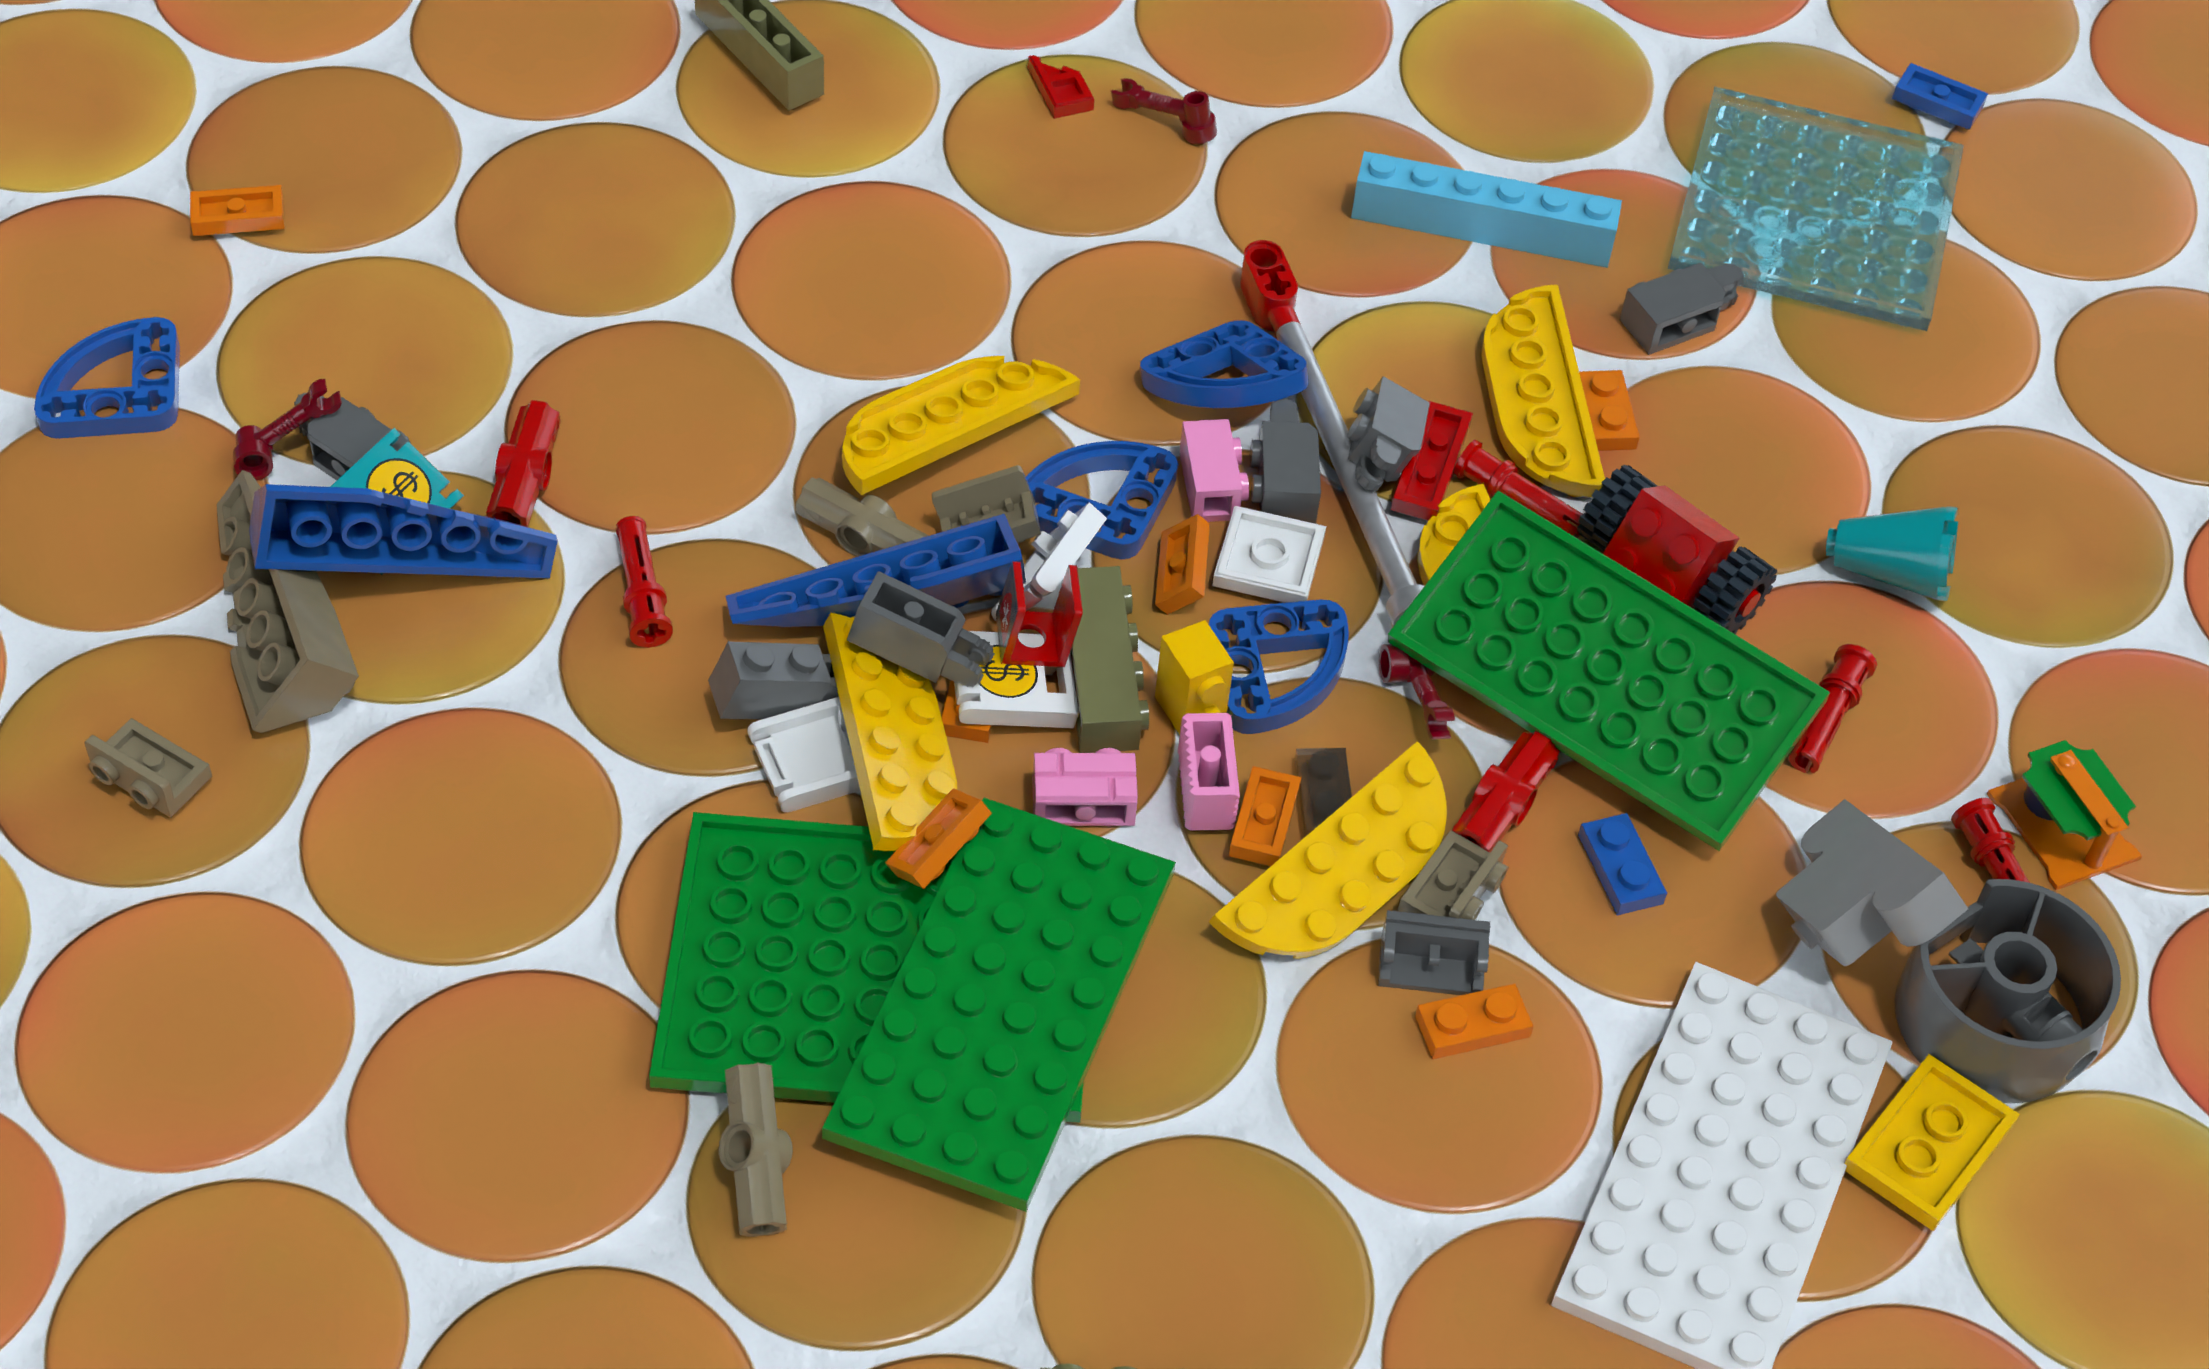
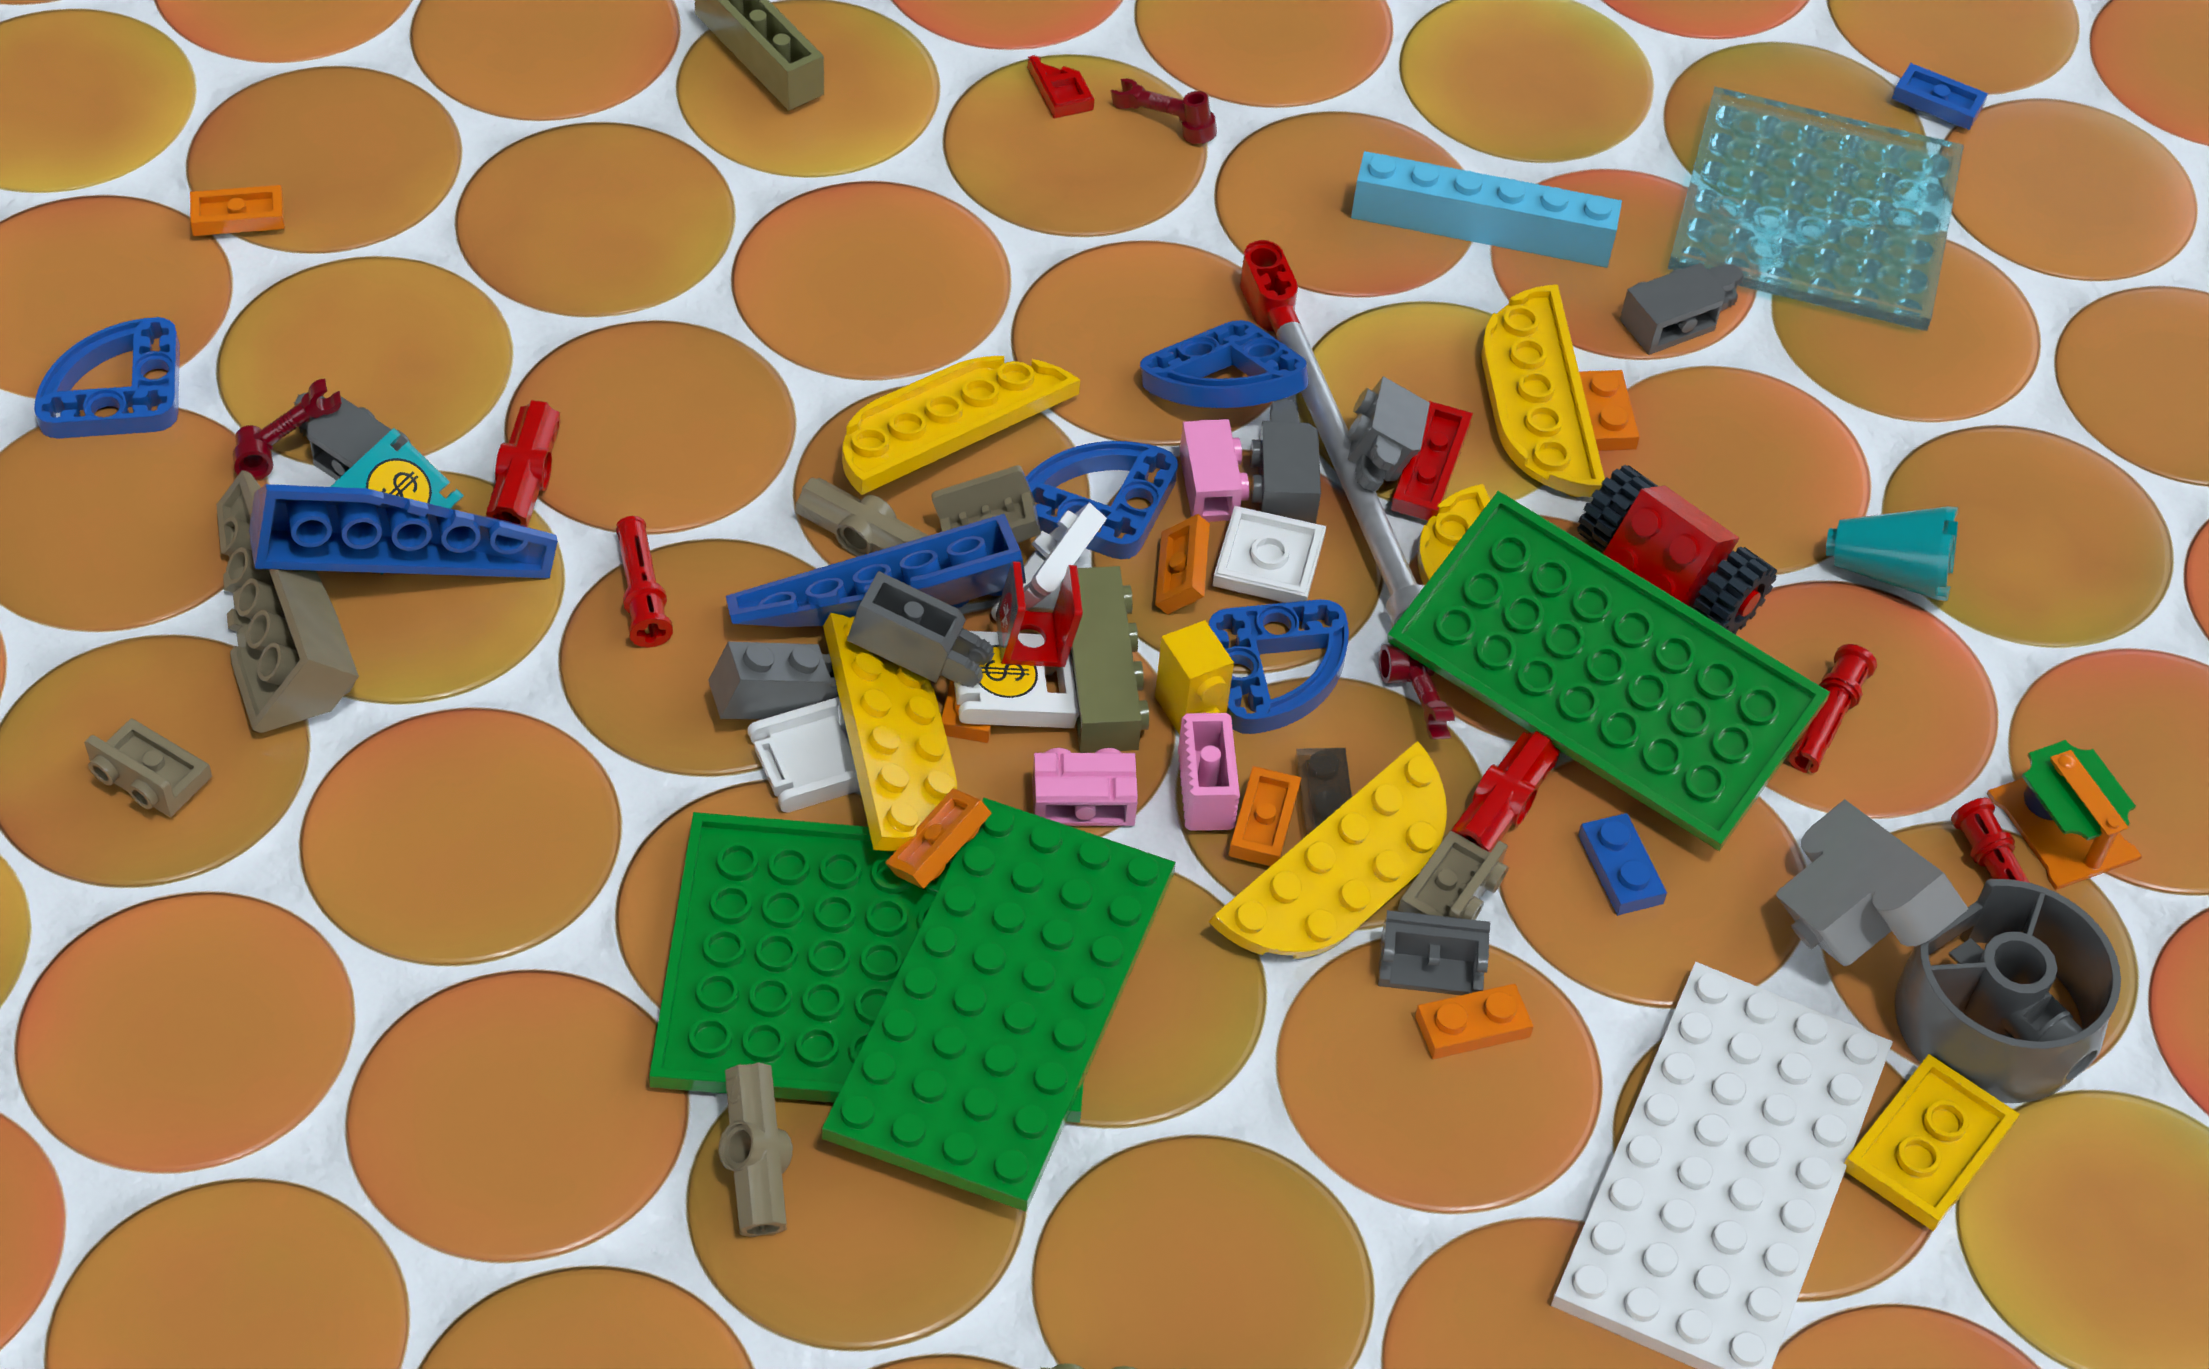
(1503, 477): red pin -> none

